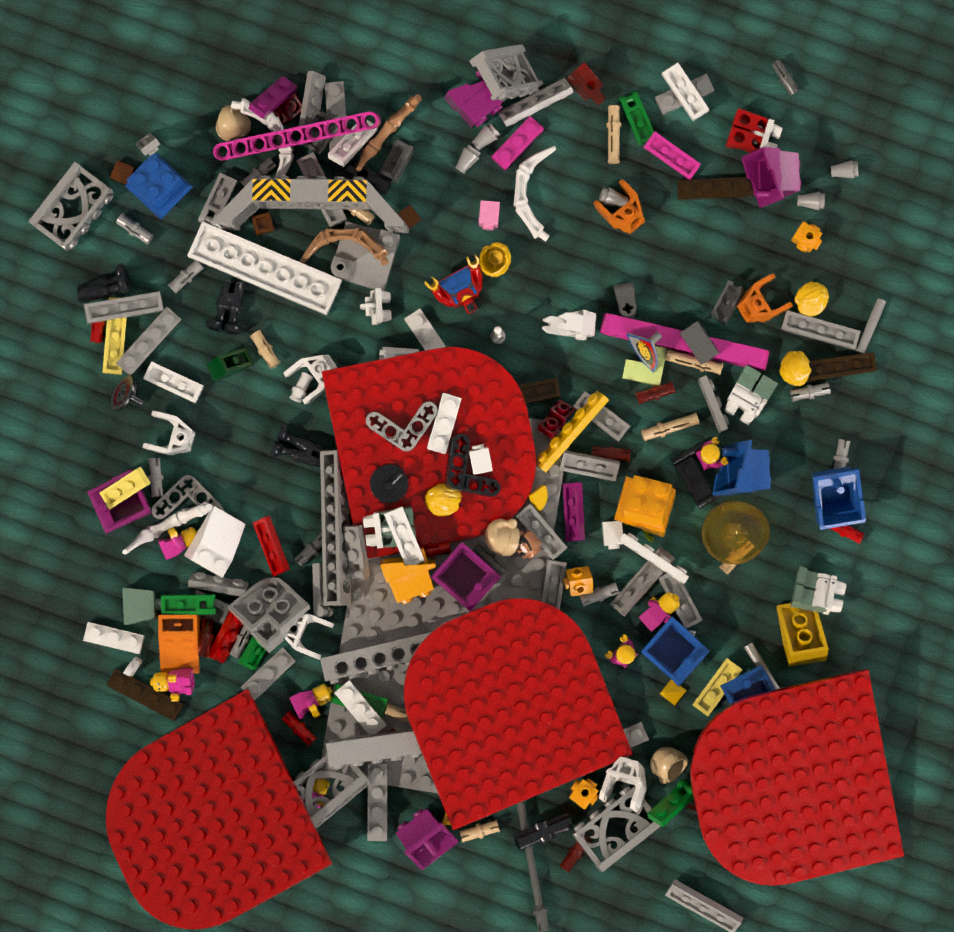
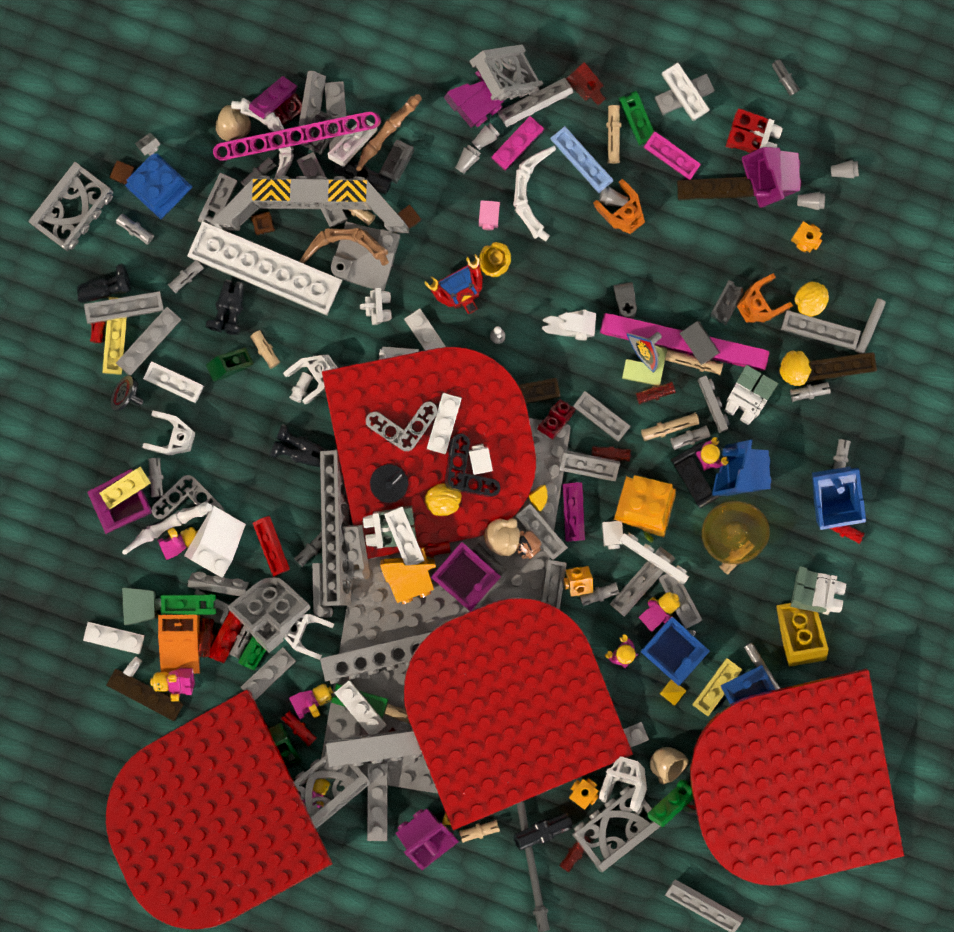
(285, 745): none -> dark green slope
(571, 431): yellow plate -> none
(581, 159): none -> light blue tile
(690, 437): none -> light grey pin

